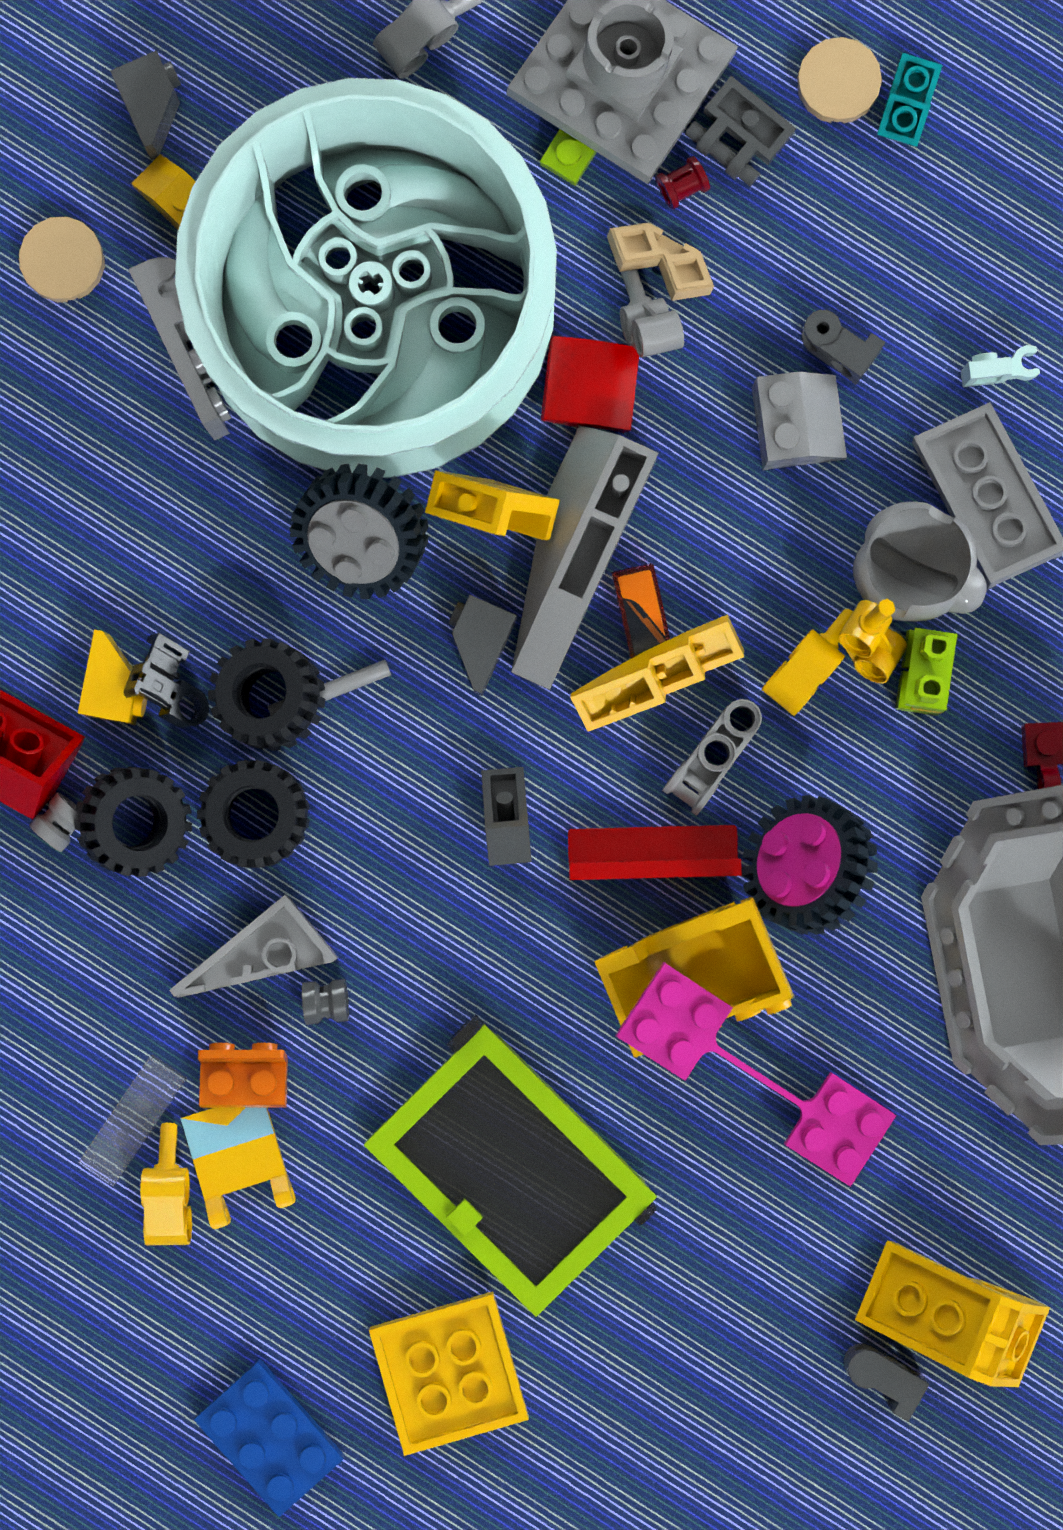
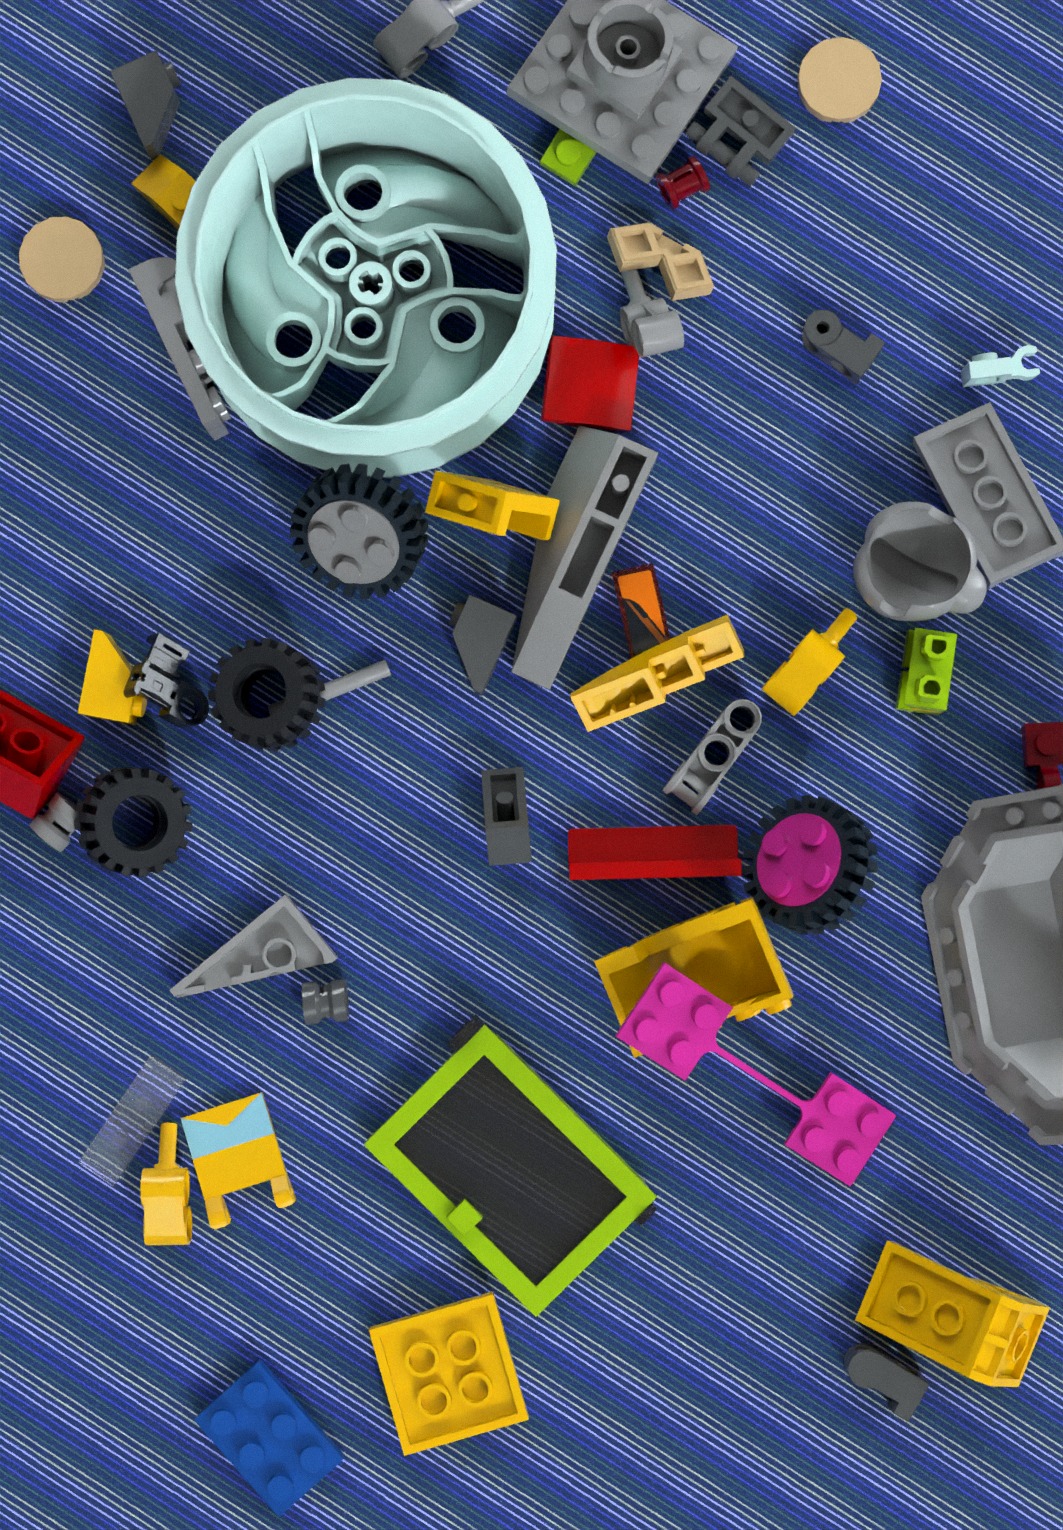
(217, 807): black tyre -> none
(243, 1076): orange bracket -> none
(798, 419): light grey slope -> none
(871, 642): yellow beam -> none
(909, 99): teal slope -> none

